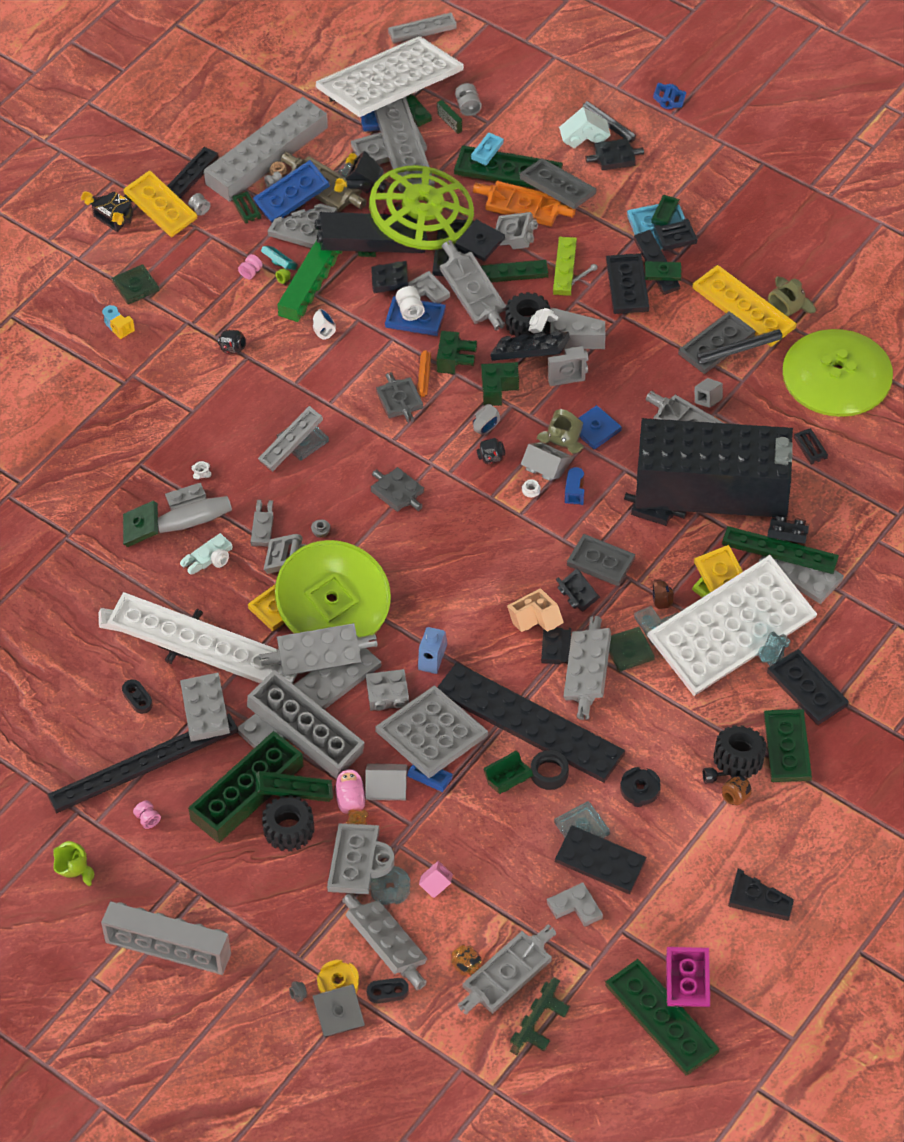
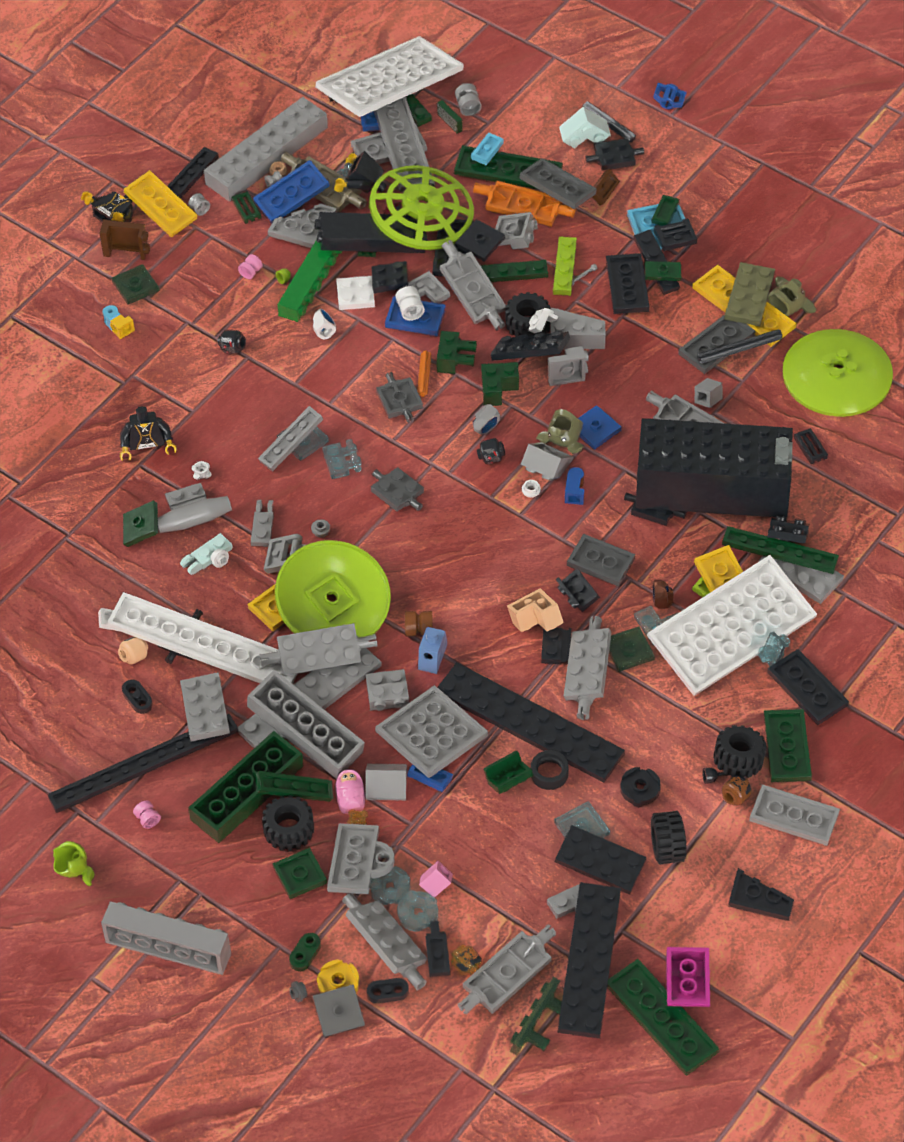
(124, 237): none -> reddish brown panel
(133, 650): none -> light nougat head
(145, 431): none -> torso
(279, 258): teal plate -> none
(299, 873): none -> dark green plate
(305, 950): none -> dark green plate
(336, 461): none -> clear light blue plate
(355, 292): none -> white plate
(413, 900): none -> clear light blue plate
(417, 623): none -> dark orange wheel
(422, 28): light grey plate -> none
(437, 951): none -> black hinge
(589, 960): none -> black plate
(605, 186): none -> reddish brown plate
(668, 837): none -> black tyre
(750, 294): none -> olive plate
(794, 815): none -> light grey plate

